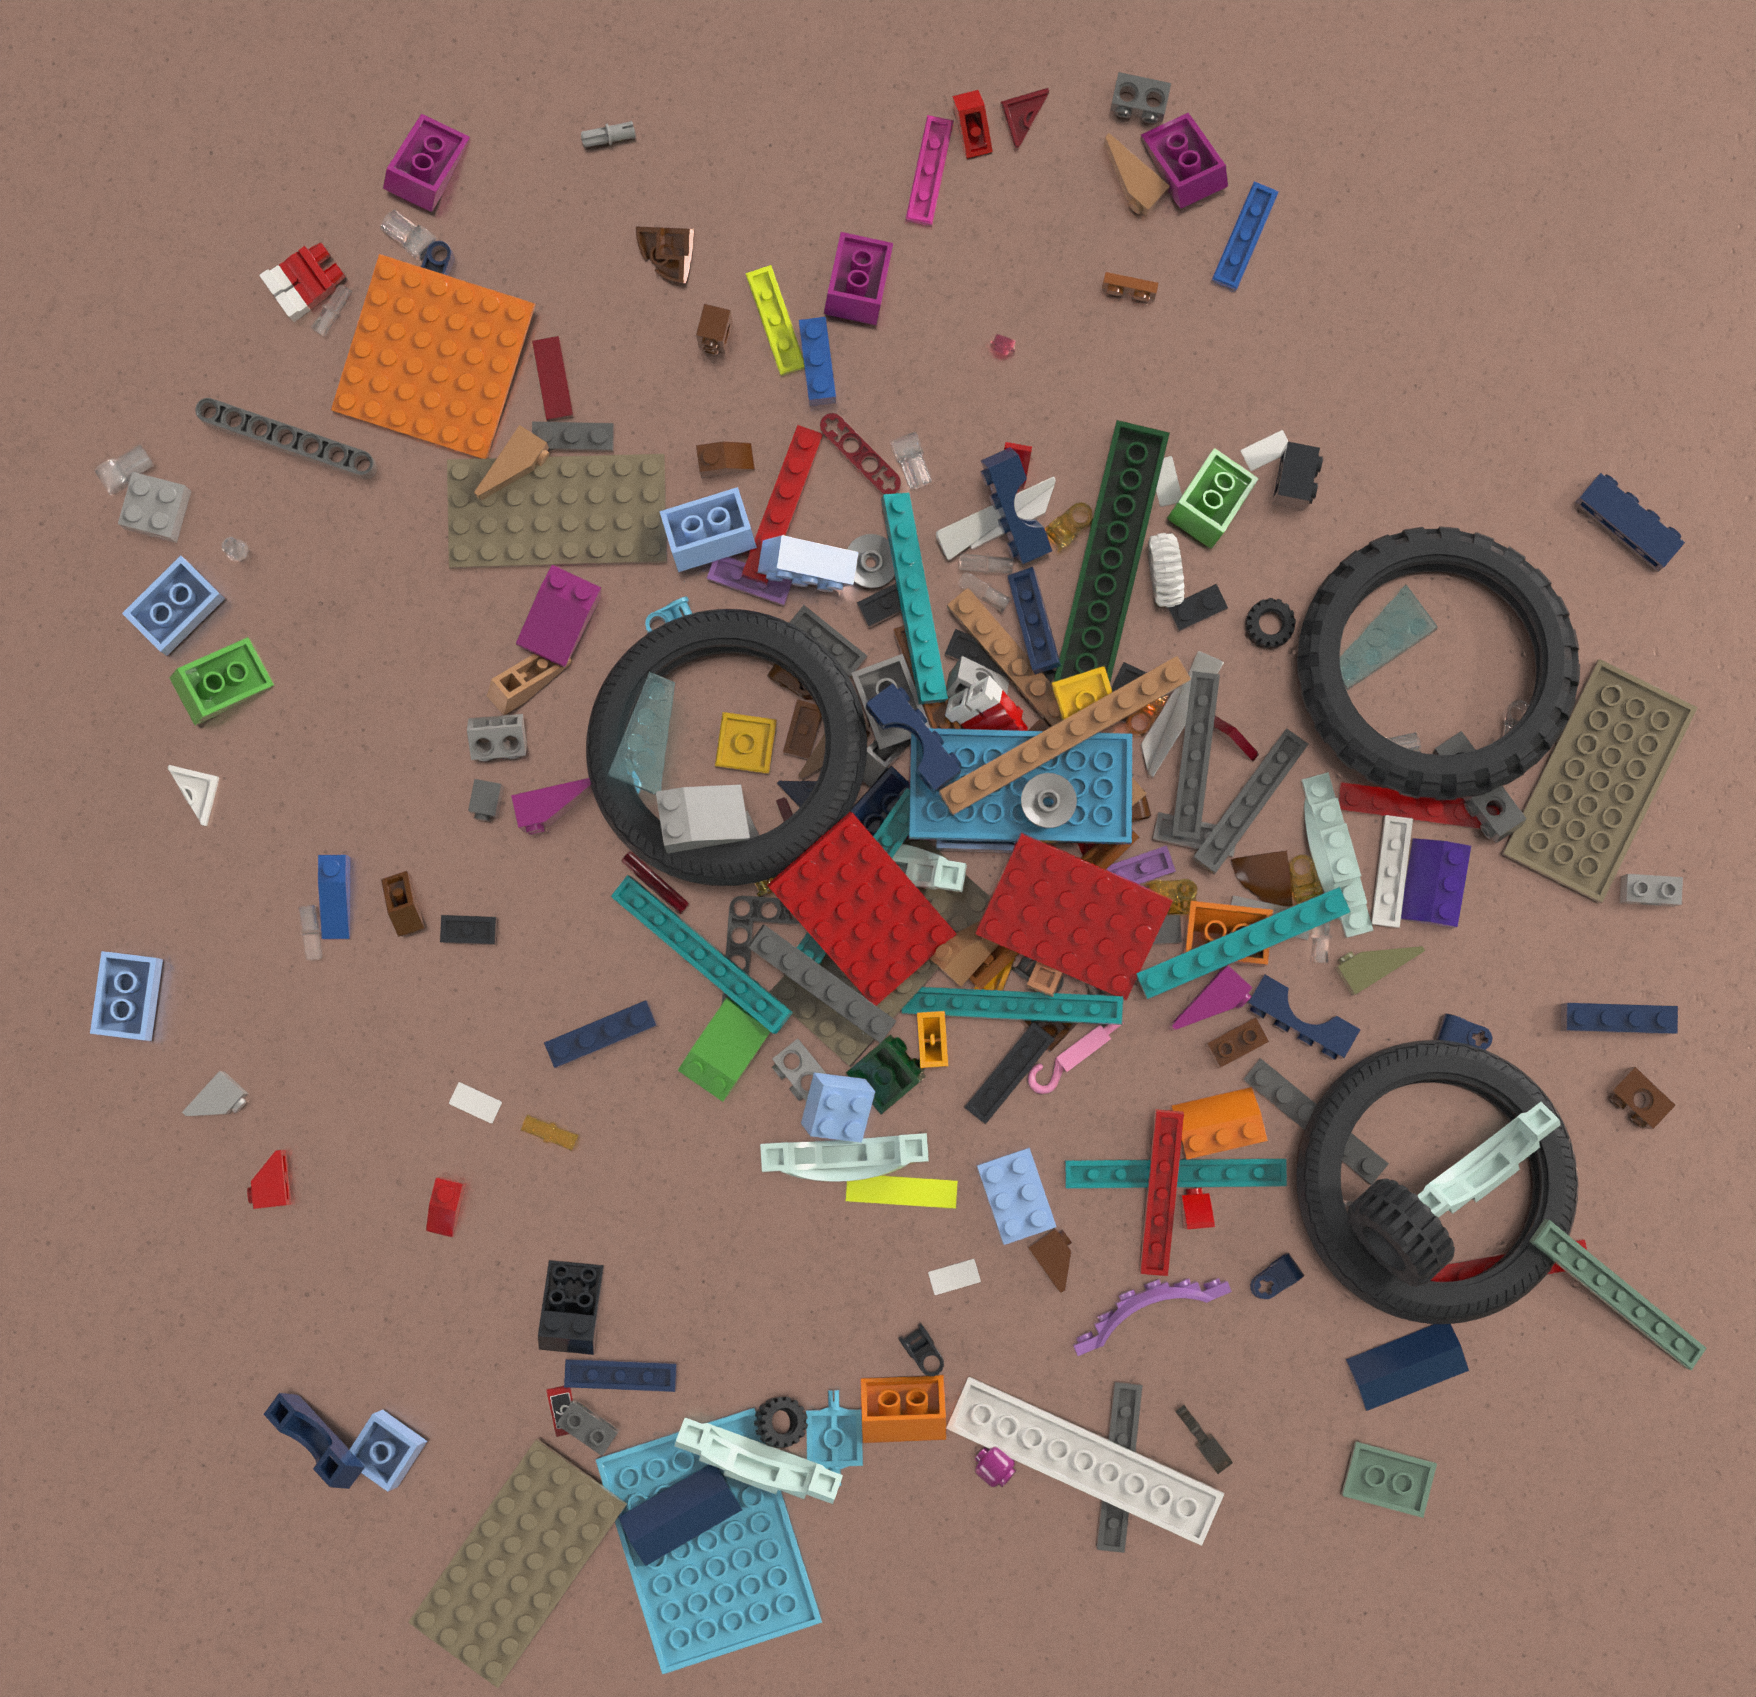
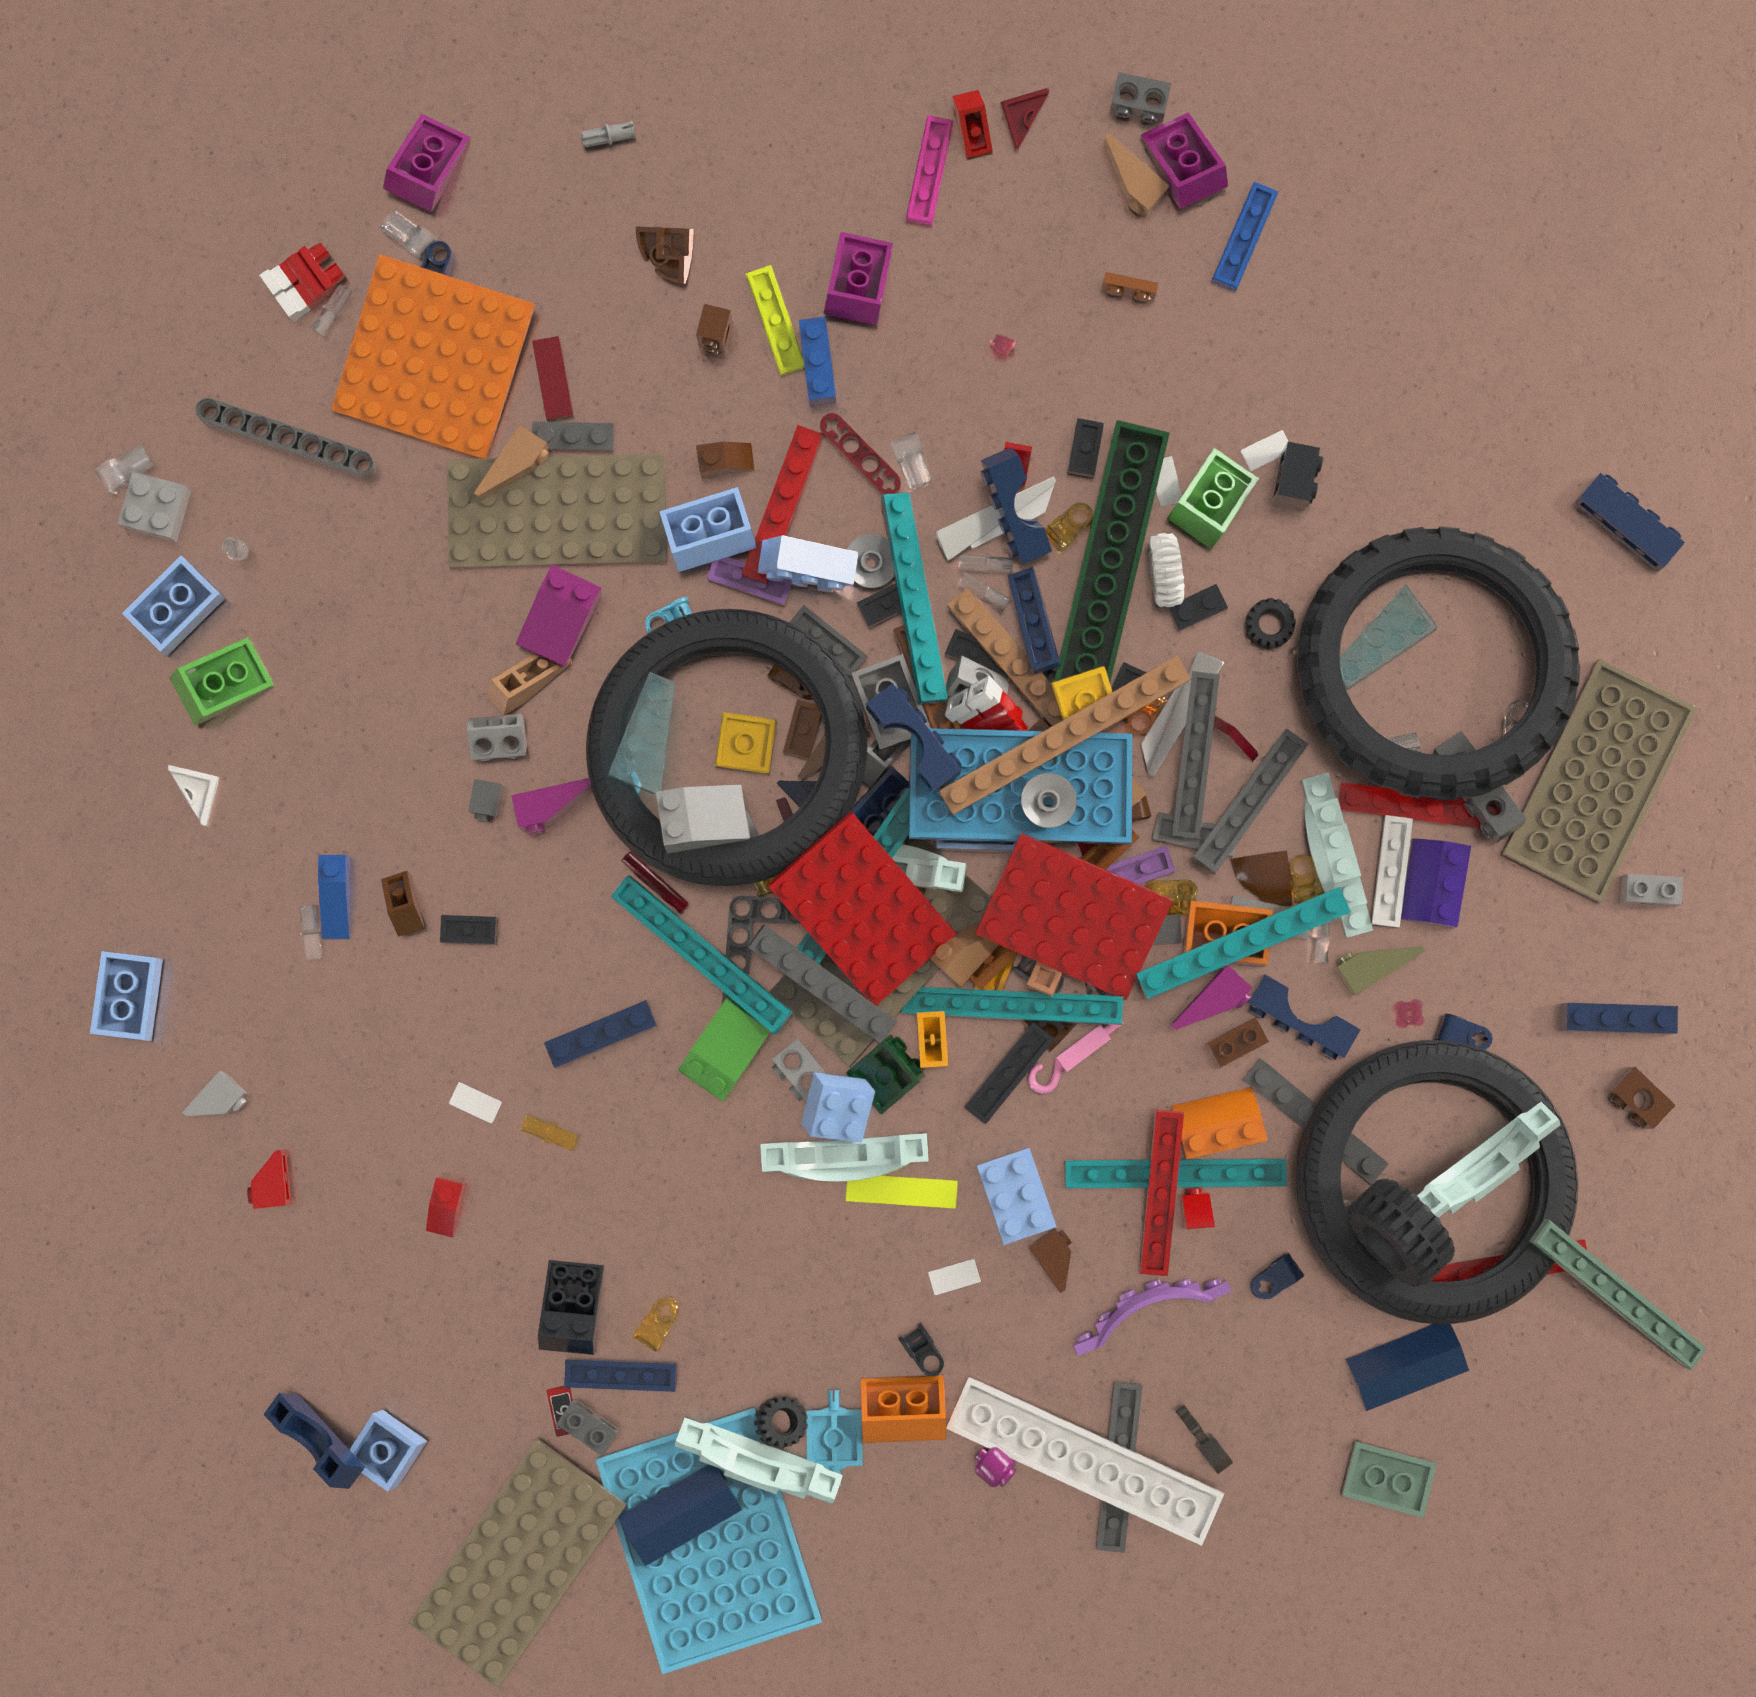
(655, 1327): none -> clear yellow piece
(1085, 447): none -> black plate
(1414, 1006): none -> clear pink plate

